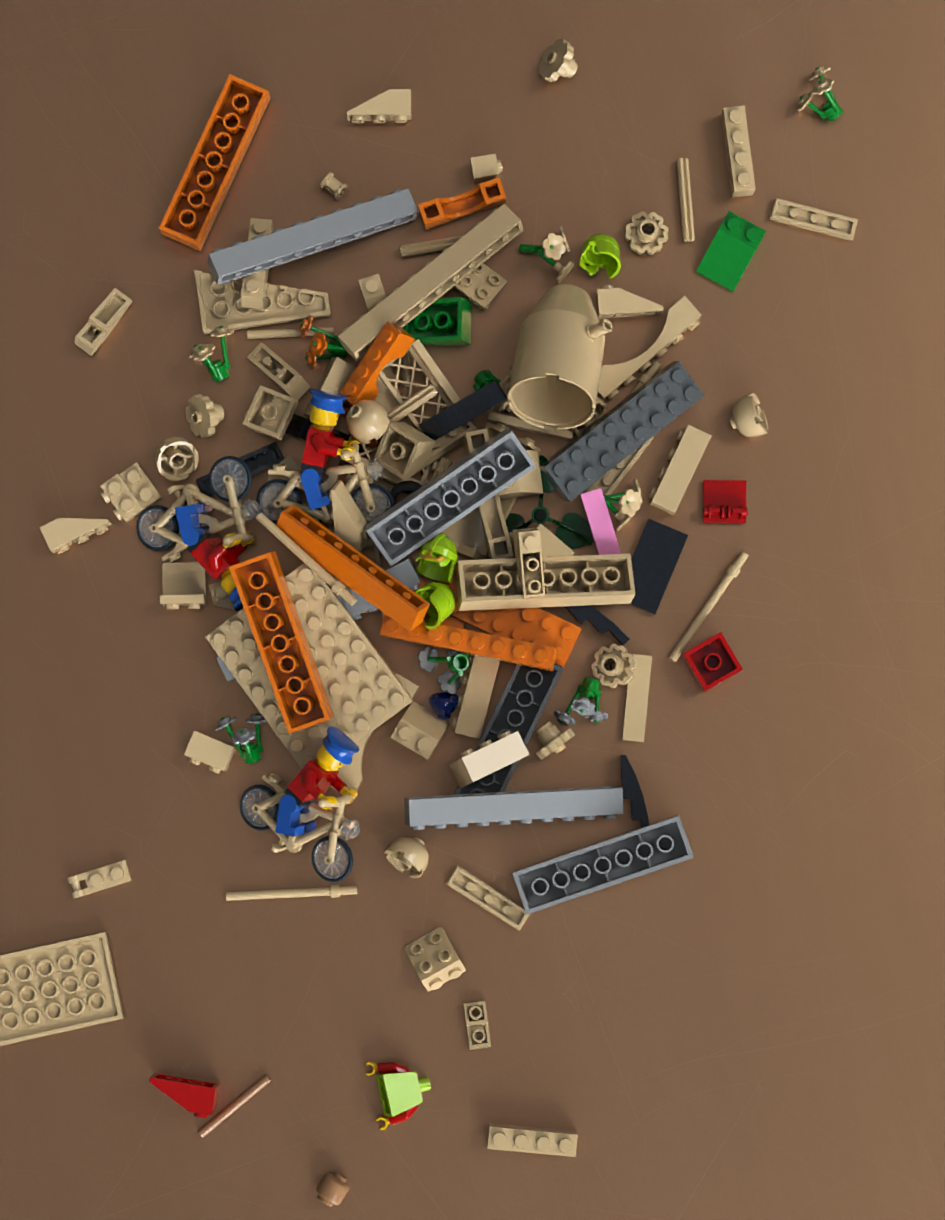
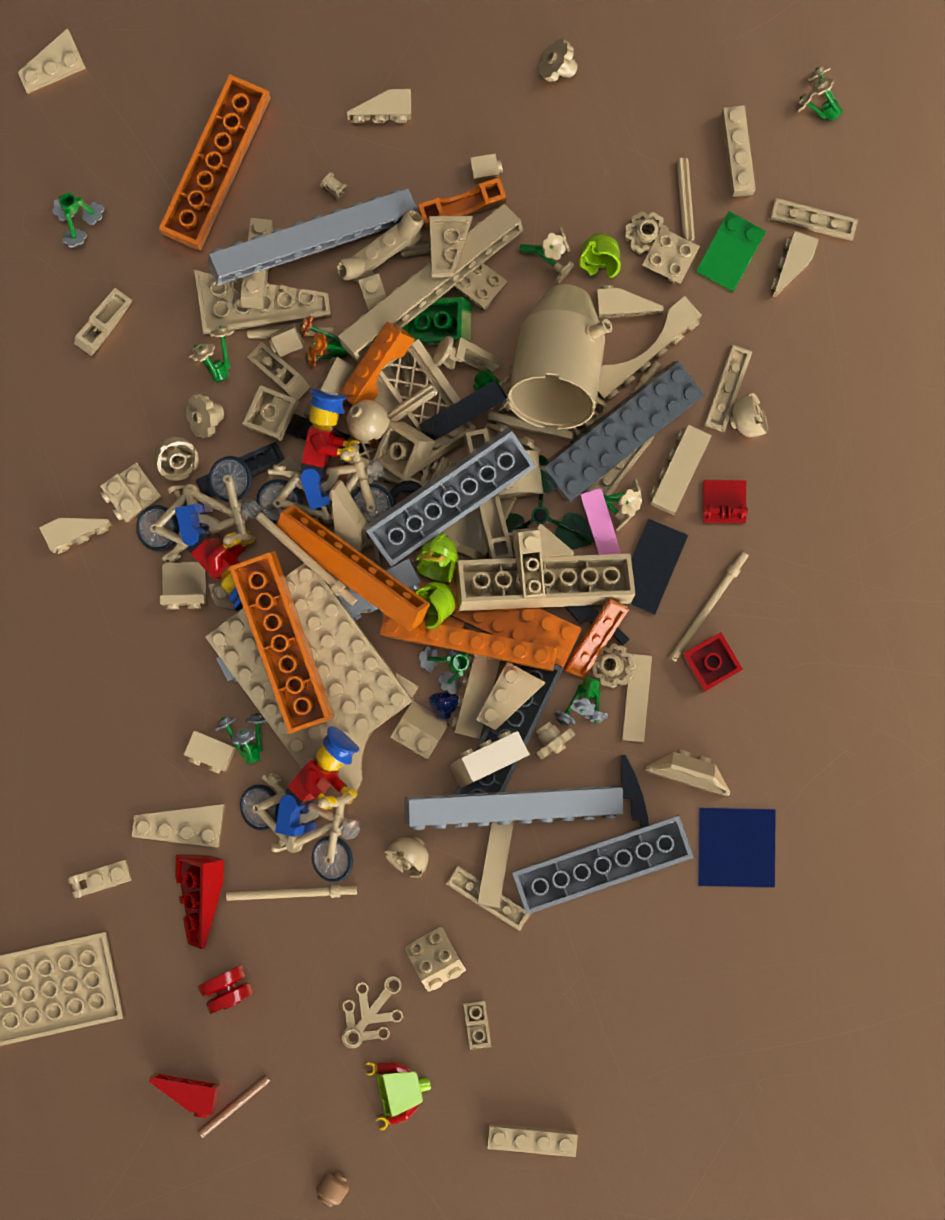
(52, 63): none -> tan wing
(66, 208): none -> plant
(186, 826): none -> tan wing
(200, 885): none -> red wedge
(227, 992): none -> red wheel
(286, 340): none -> tan brick
(369, 1015): none -> tan plant
(403, 234): none -> tan plate
(447, 243): none -> tan wing
(465, 351): none -> tan piece
(495, 864): none -> tan tile
(508, 695): none -> tan wing
(596, 638): none -> orange tile
(670, 256): none -> tan hinge
(691, 771): none -> tan wedge
(728, 388): none -> tan tile
(737, 847): none -> clear blue piece
(798, 256): none -> tan slope

